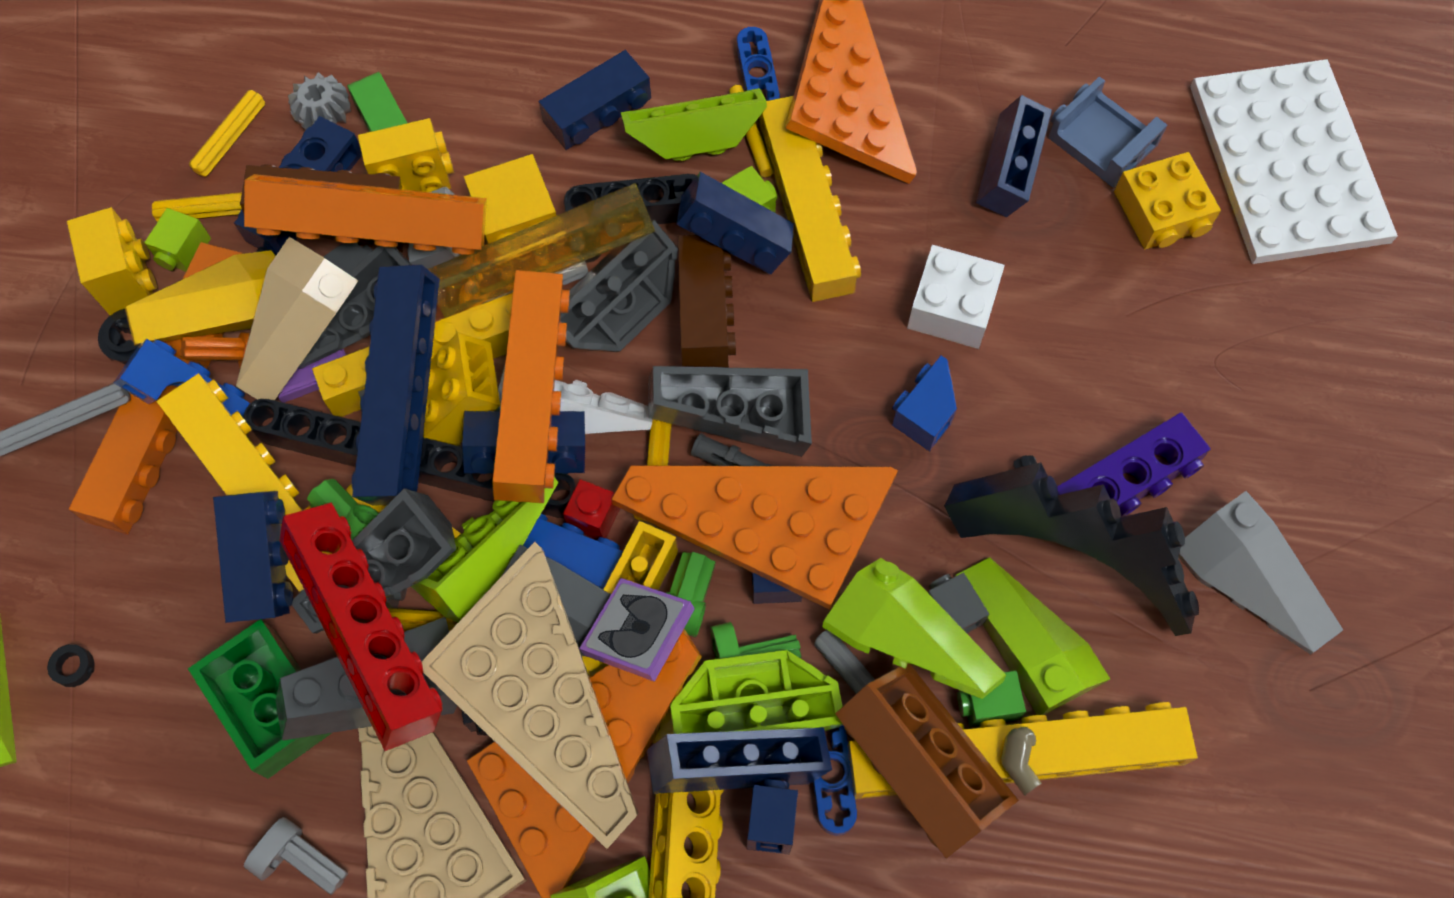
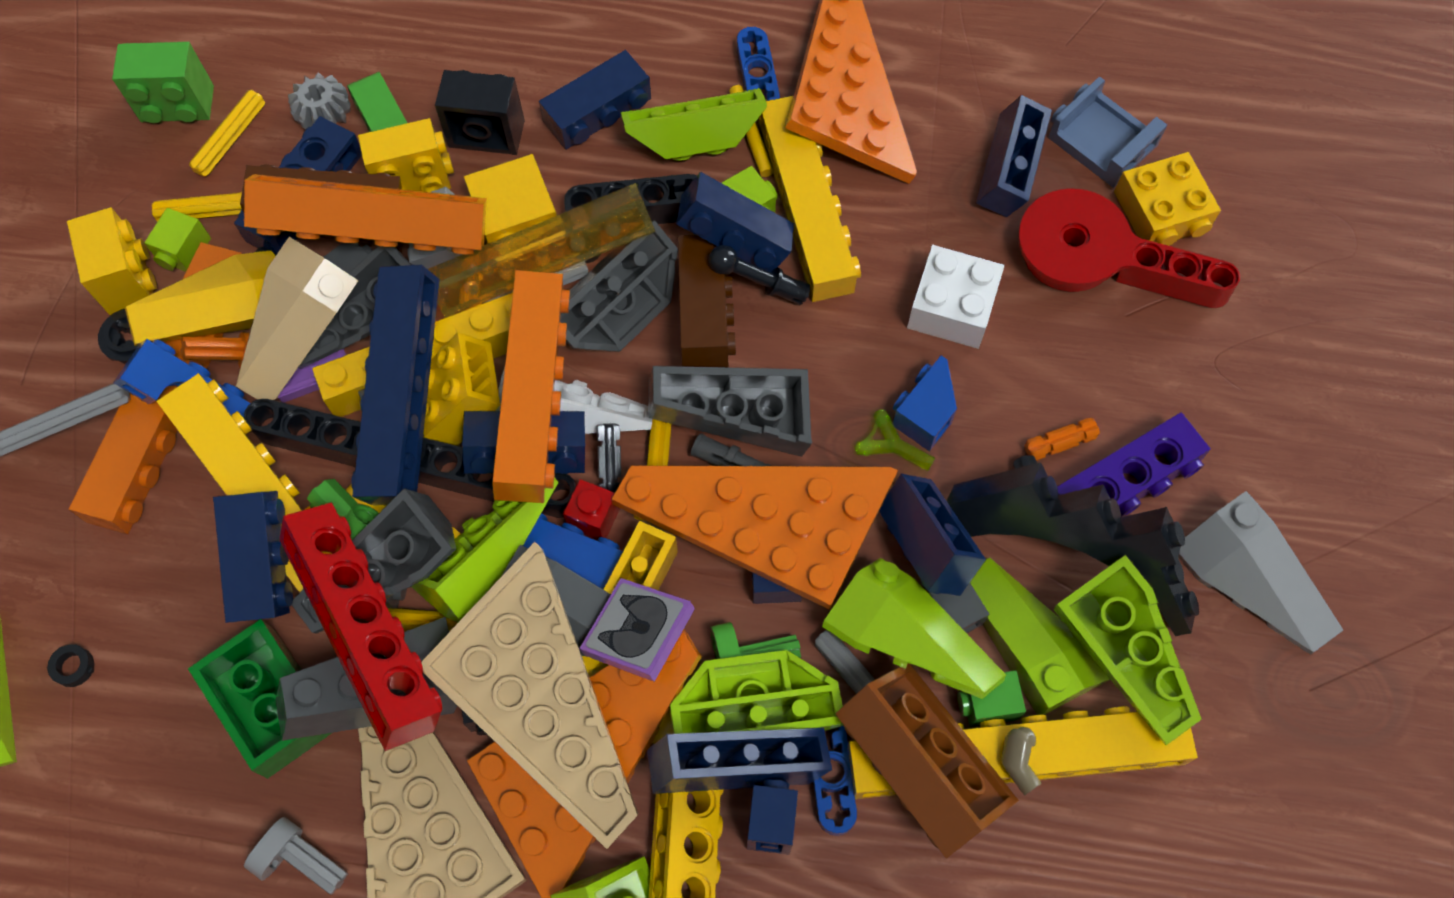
(163, 81): none -> bright green brick
(480, 111): none -> black brick
(609, 456): none -> black axle
(692, 584): bright green piece -> none
(724, 261): none -> black pin
(892, 443): none -> clear neon green piece
(931, 535): none -> dark blue brick
(1062, 438): none -> orange axle
(1109, 248): none -> red beam
(1125, 635): none -> lime wedge
(1292, 162): white plate -> none

